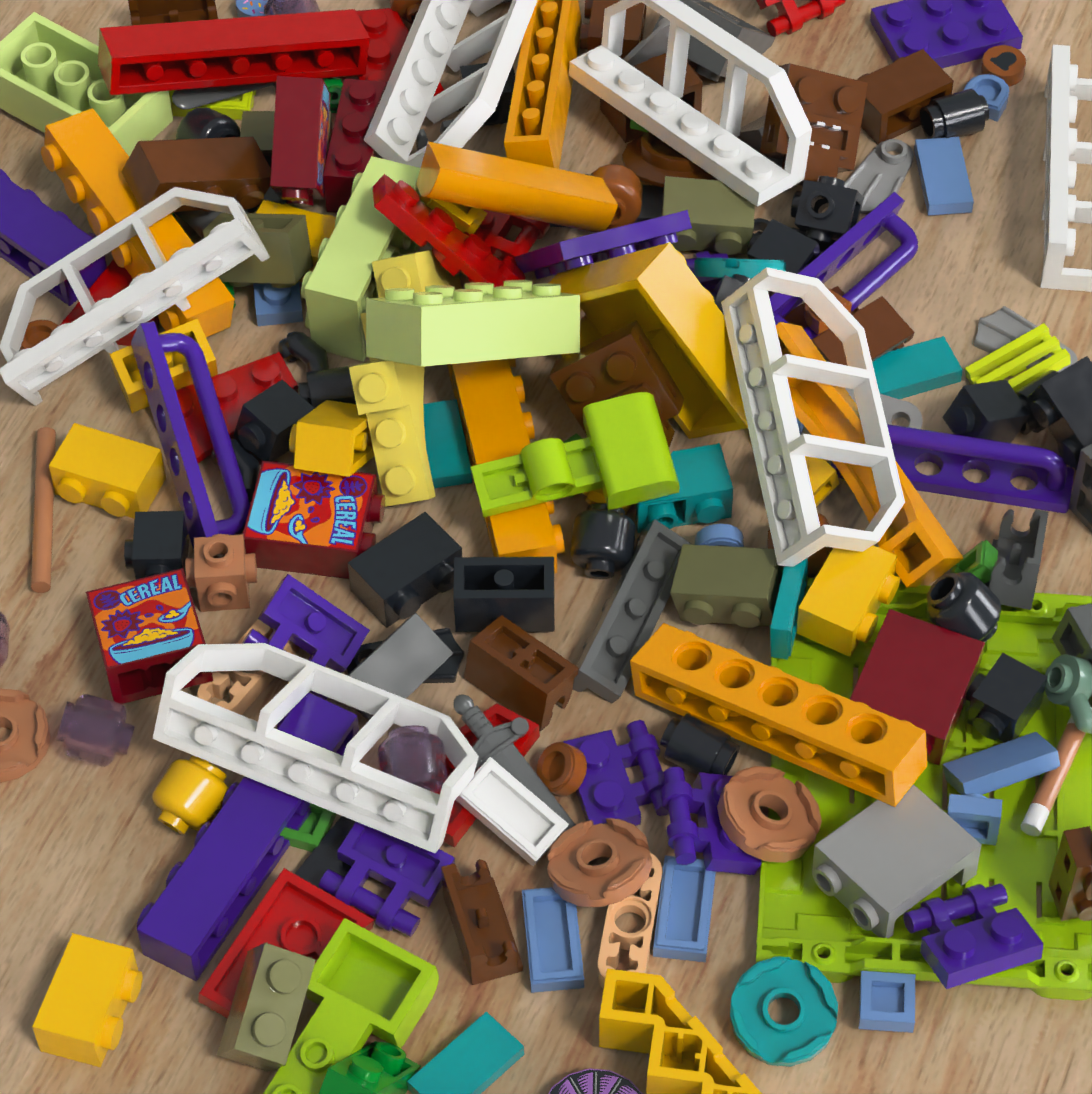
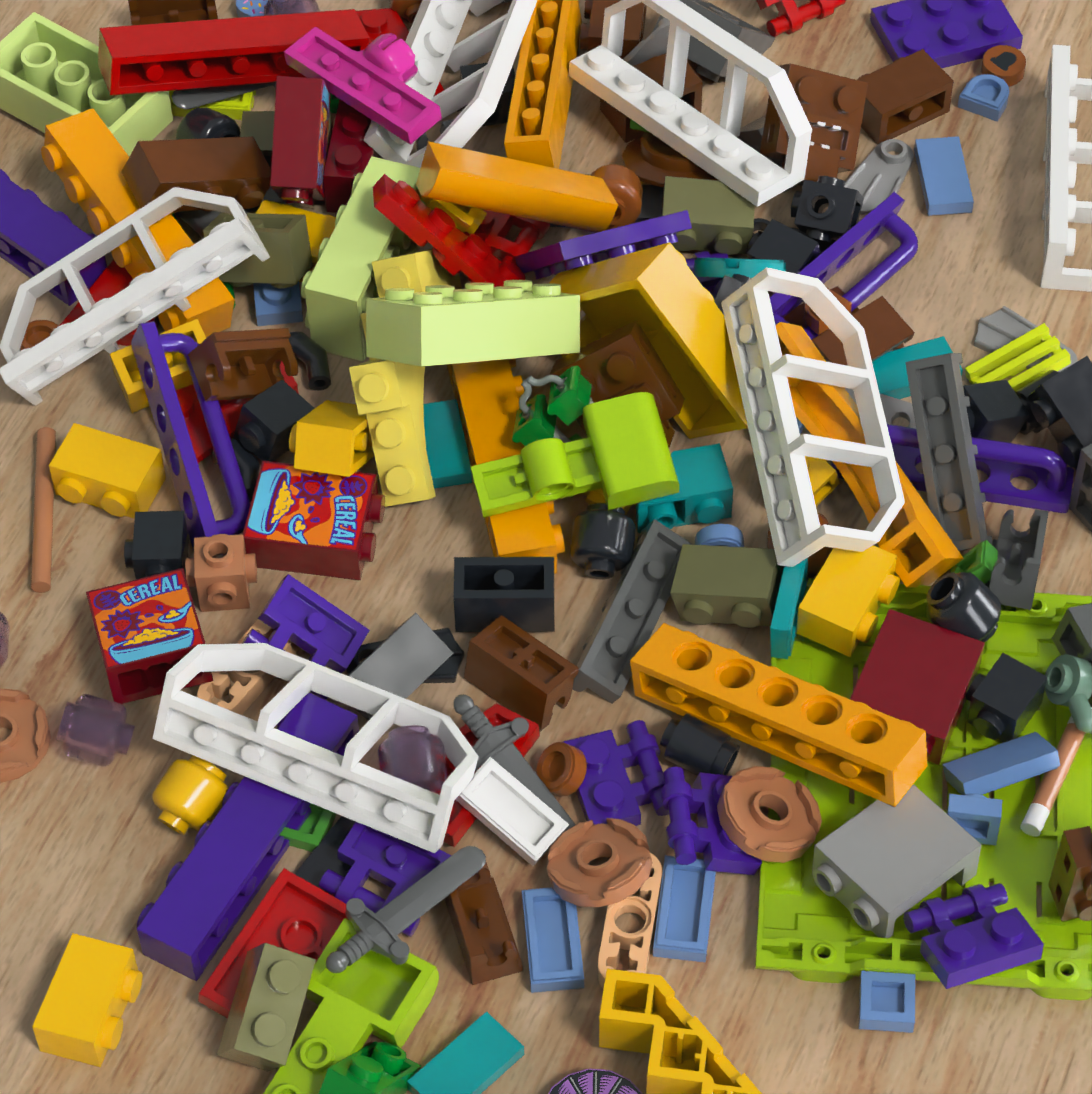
(242, 362): none -> reddish brown hinge
(327, 384): black brick -> none
(369, 80): none -> dark pink plate
(380, 929): none -> dark grey sword
(404, 569): black brick -> none
(566, 400): none -> green piece
(775, 1042): teal tile -> none
(947, 448): none -> dark grey hinge
(954, 115): black brick -> none

